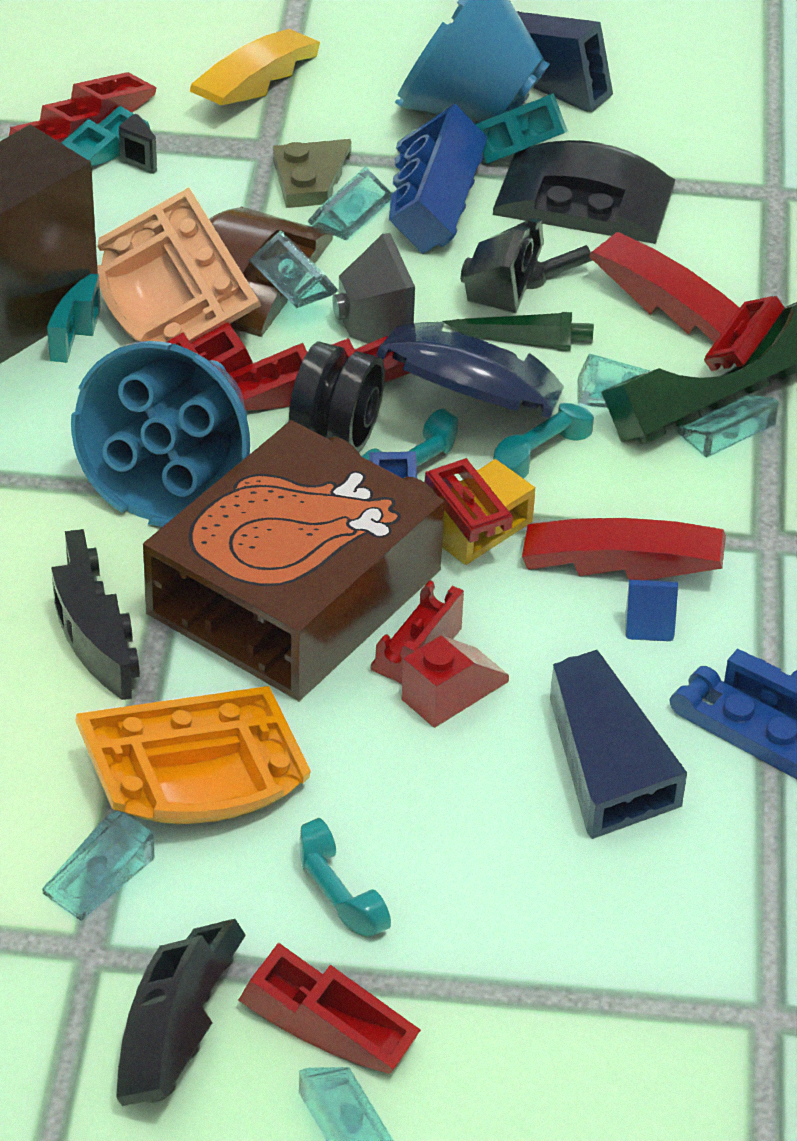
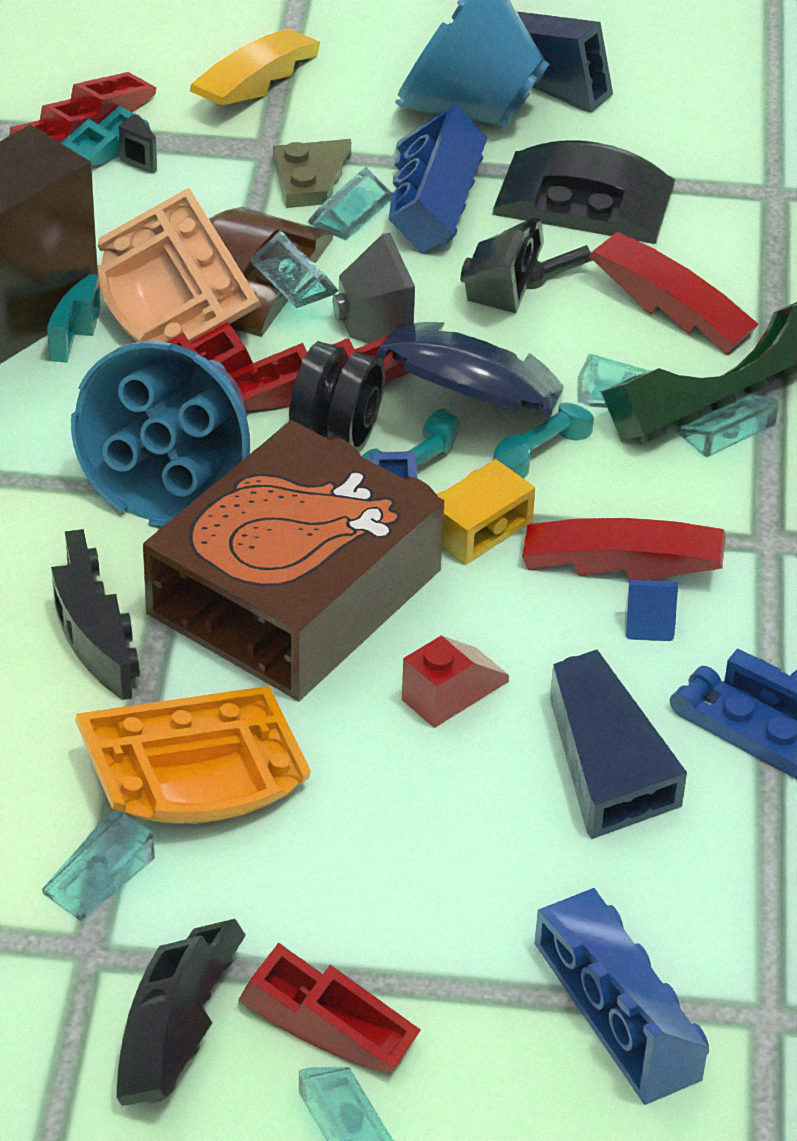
(363, 914): teal bar -> none
(422, 626): red hinge -> none
(460, 501): red tile -> none
(522, 128): teal slope -> none
(541, 330): dark green bar -> none
(621, 995): none -> blue wedge
(743, 333): red tile -> none

